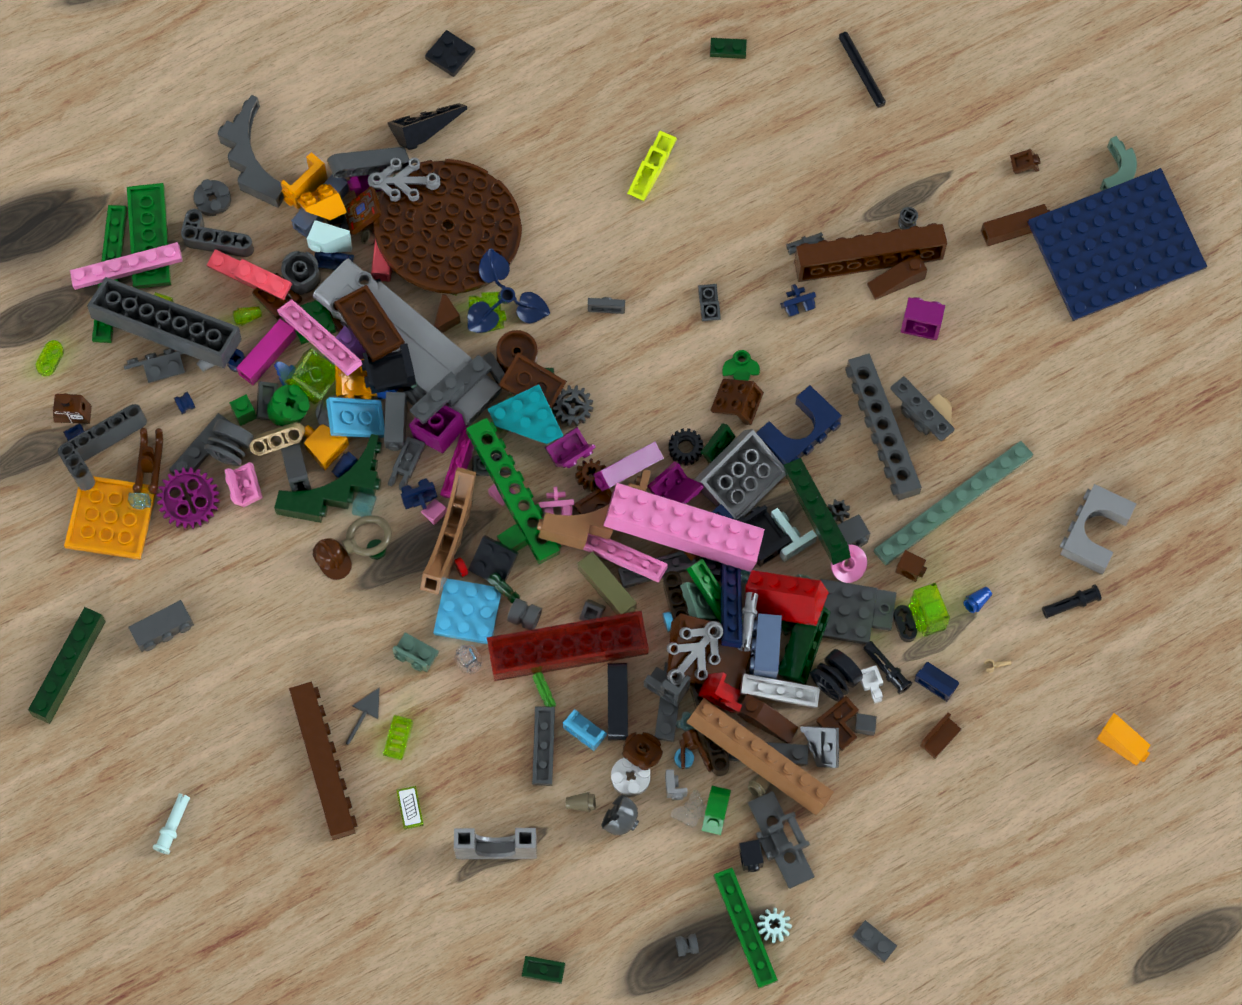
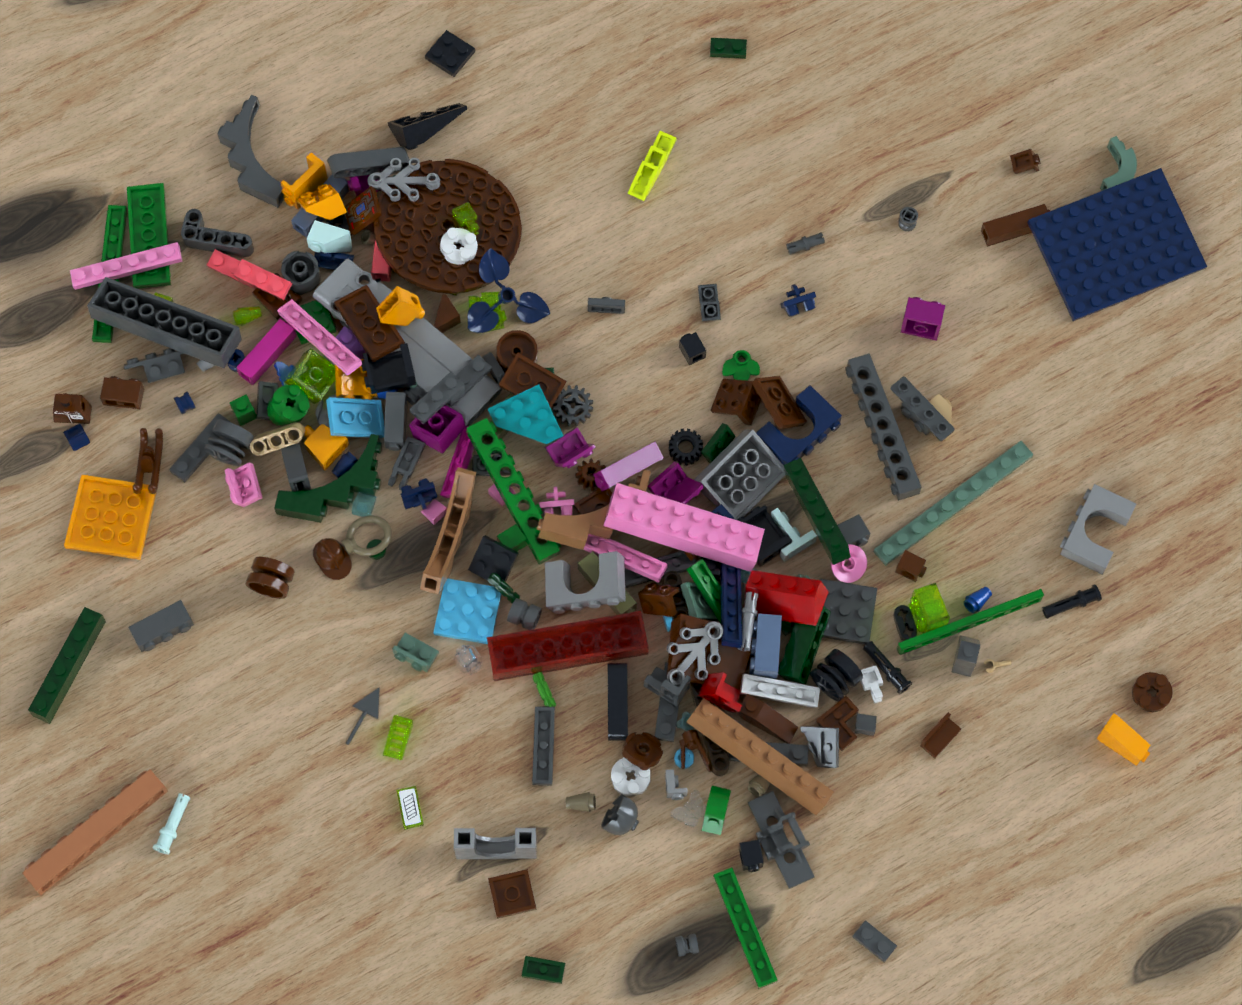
(48, 359): clear neon green plate -> none
(95, 831): none -> nougat brick
(98, 439): dark grey beam -> none
(122, 392): none -> reddish brown brick
(139, 500): clear light blue plate -> none
(203, 491): magenta gear -> none
(208, 188): dark grey plate -> none
(270, 577): none -> reddish brown wheel
(322, 761): reddish brown brick -> none
(400, 308): none -> light orange torso
(461, 236): none -> white plate
(461, 567): red tile -> none
(466, 216): none -> clear neon green plate
(512, 893): none -> reddish brown plate
(584, 730): medium azure hinge -> none
(592, 610): dark grey slope -> none
(608, 589): none -> light grey arch
(658, 599): none -> reddish brown bracket
(692, 348): none -> black brick
(776, 932): light aqua gear -> none
(779, 402): none -> reddish brown plate
(841, 506): dark grey gear -> none
(862, 69): black axle -> none
(869, 252): reddish brown brick -> none
(884, 610): dark grey plate -> none
(898, 277): reddish brown slope -> none
(936, 681): dark blue panel -> none
(966, 656): none -> dark grey slope
(970, 622): none -> green tile
(1145, 700): none -> reddish brown plate

